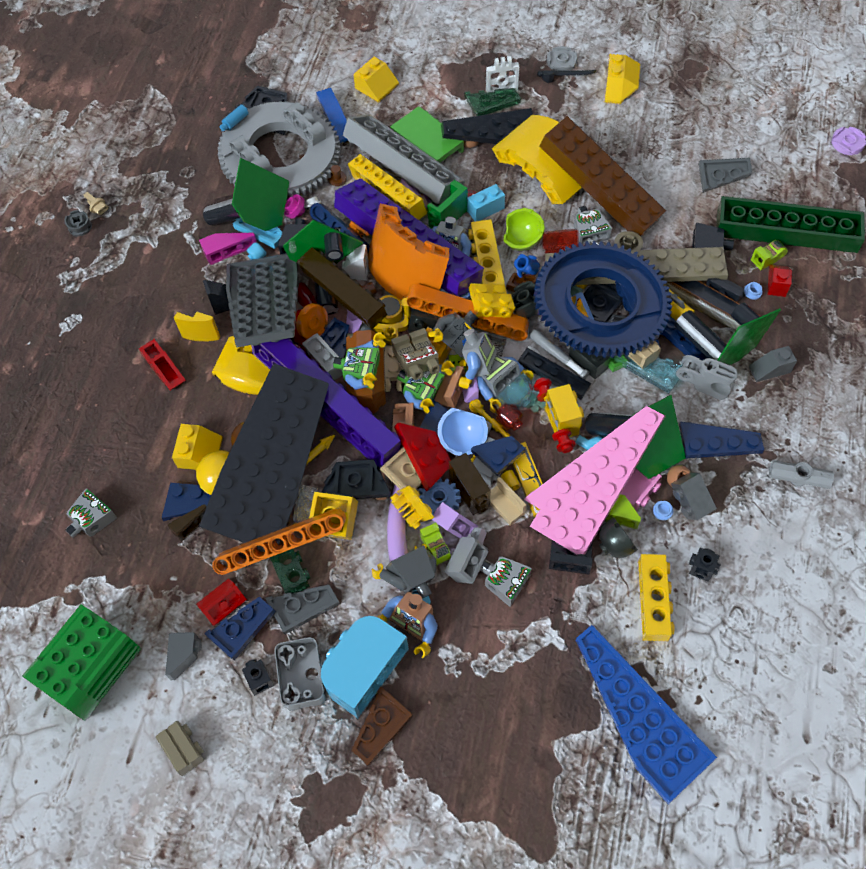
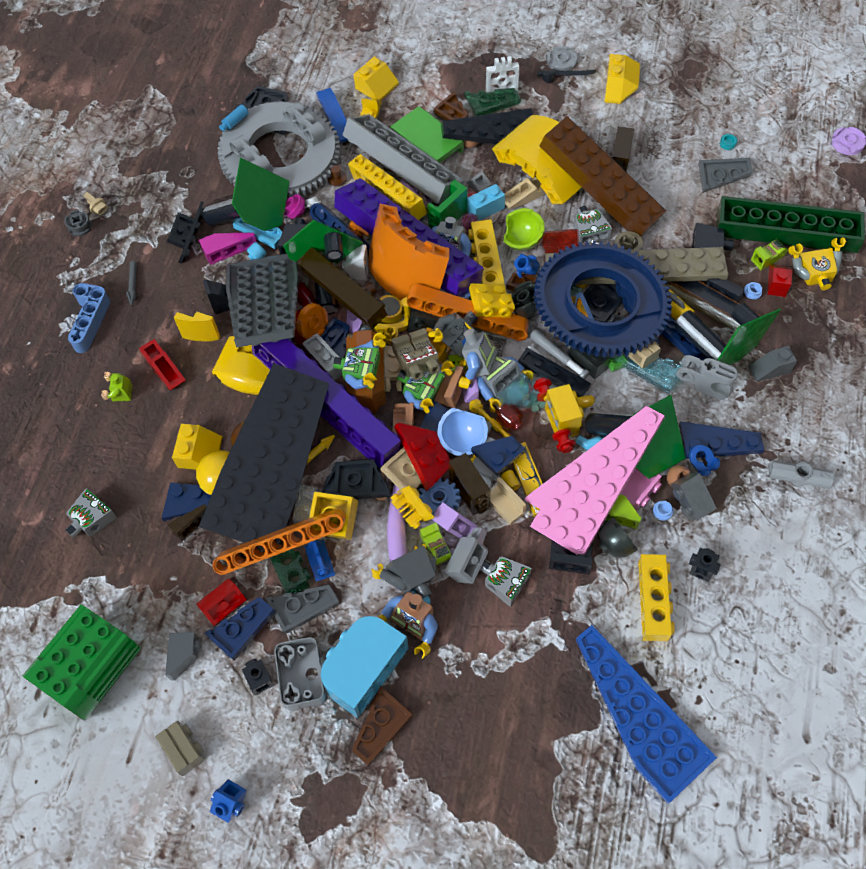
(94, 307): none -> medium blue beam
(119, 387): none -> lime piece
(131, 293): none -> dark grey piece
(182, 231): none -> black bracket
(228, 801): none -> blue brick
(319, 560): none -> blue hinge
(371, 107): none -> yellow slope
(450, 108): none -> reddish brown wing
(467, 219): none -> clear pink plate
(479, 182): none -> light grey slope
(523, 193): none -> tan slope
(585, 401): none -> yellow arm
(622, 146): none -> dark brown window
(712, 462): none -> blue piece
(728, 142): none -> teal tile
(818, 265): none -> torso

